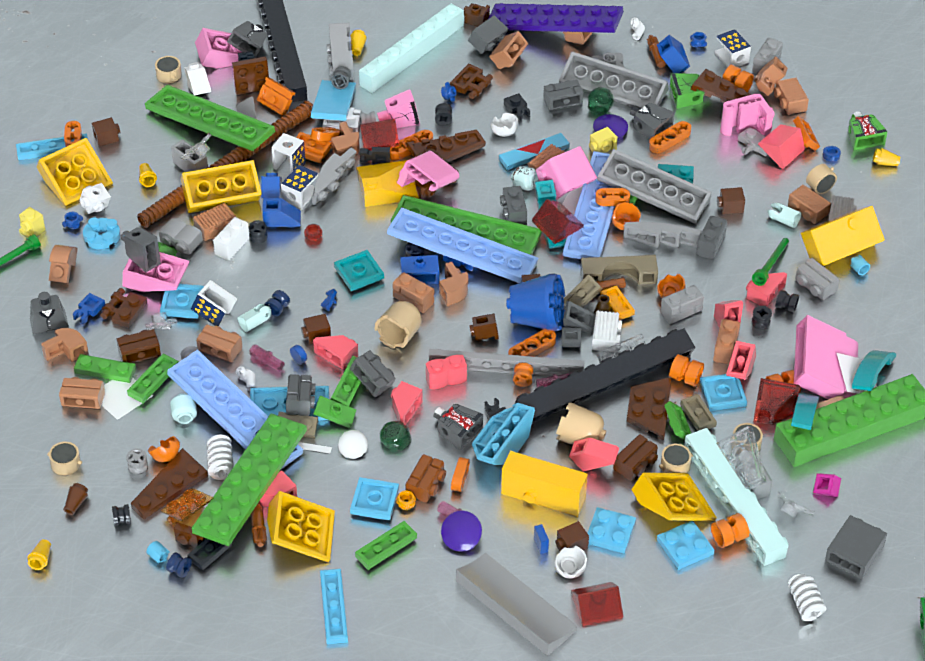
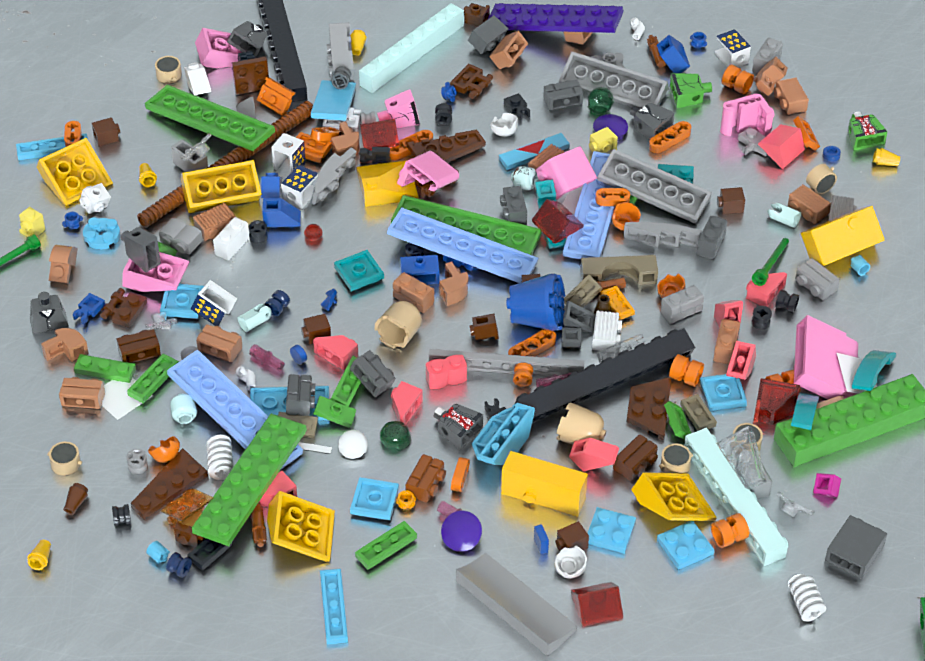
(718, 87): reddish brown wing -> none

